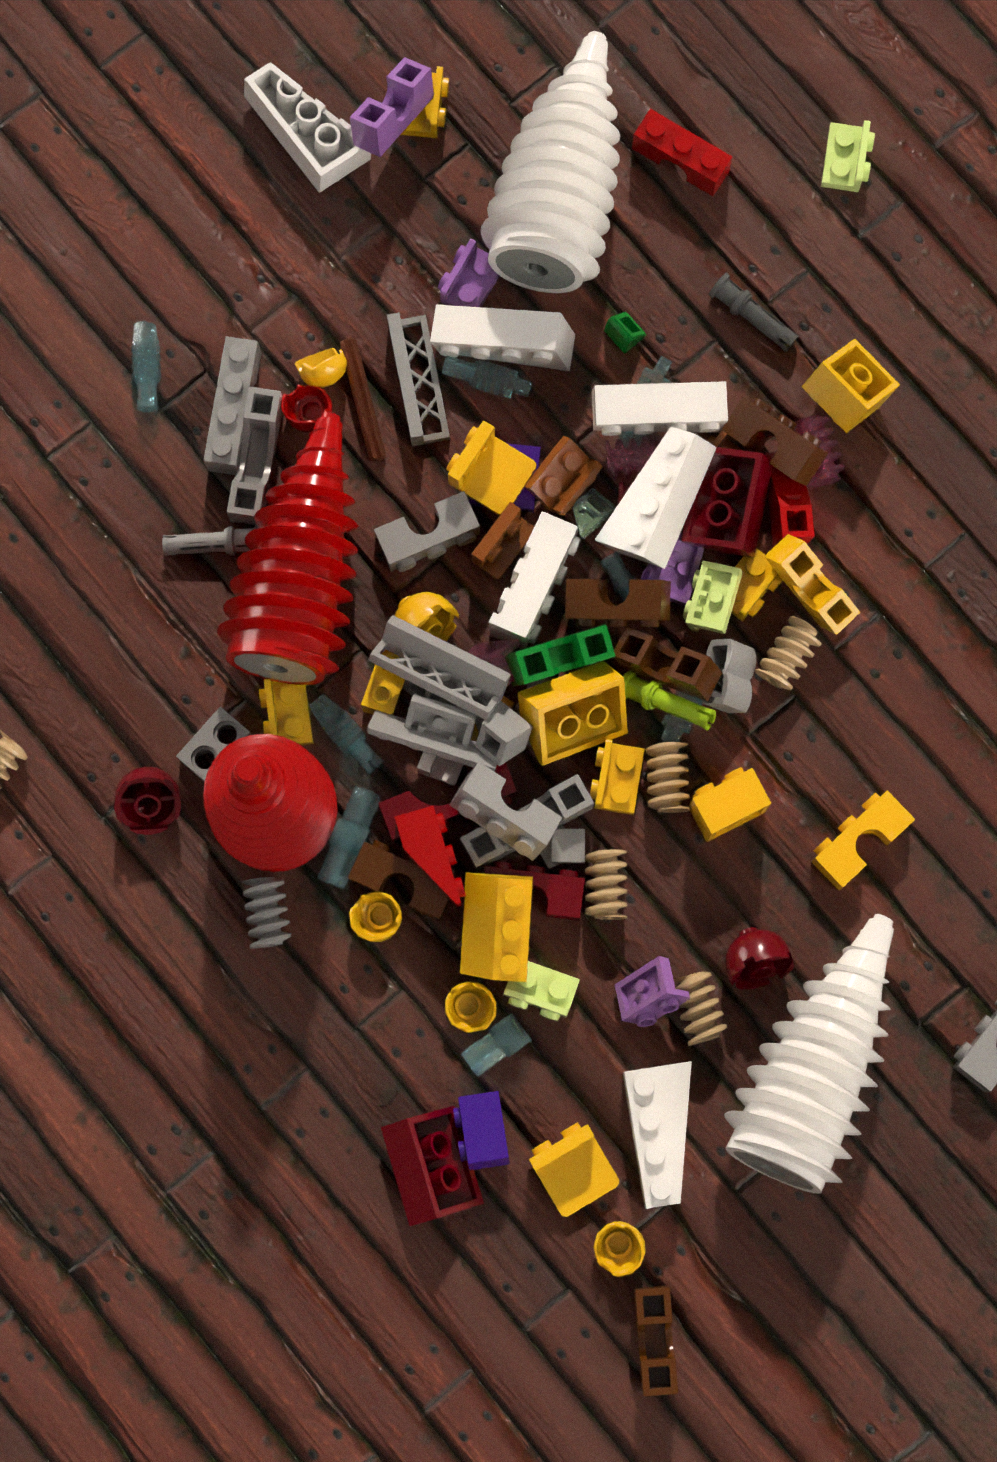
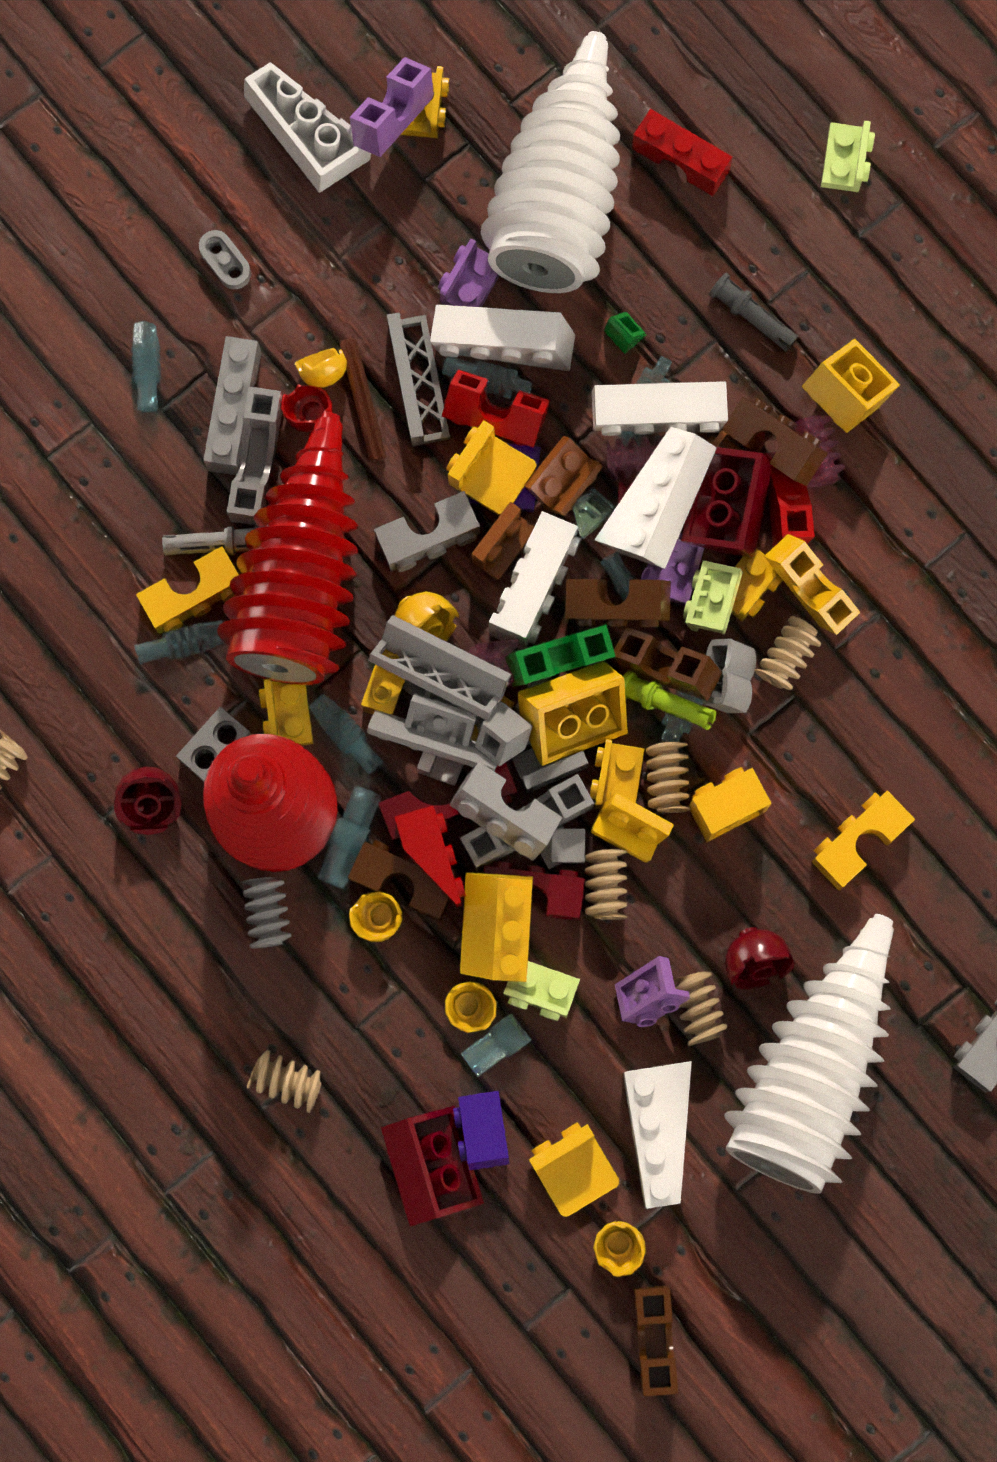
(169, 608): none -> yellow arch
(180, 642): none -> clear light blue hinge
(226, 260): none -> light grey plate
(285, 1080): none -> tan piece
(469, 406): none -> red arch
(537, 776): none -> light grey panel
(630, 827): none -> yellow bracket

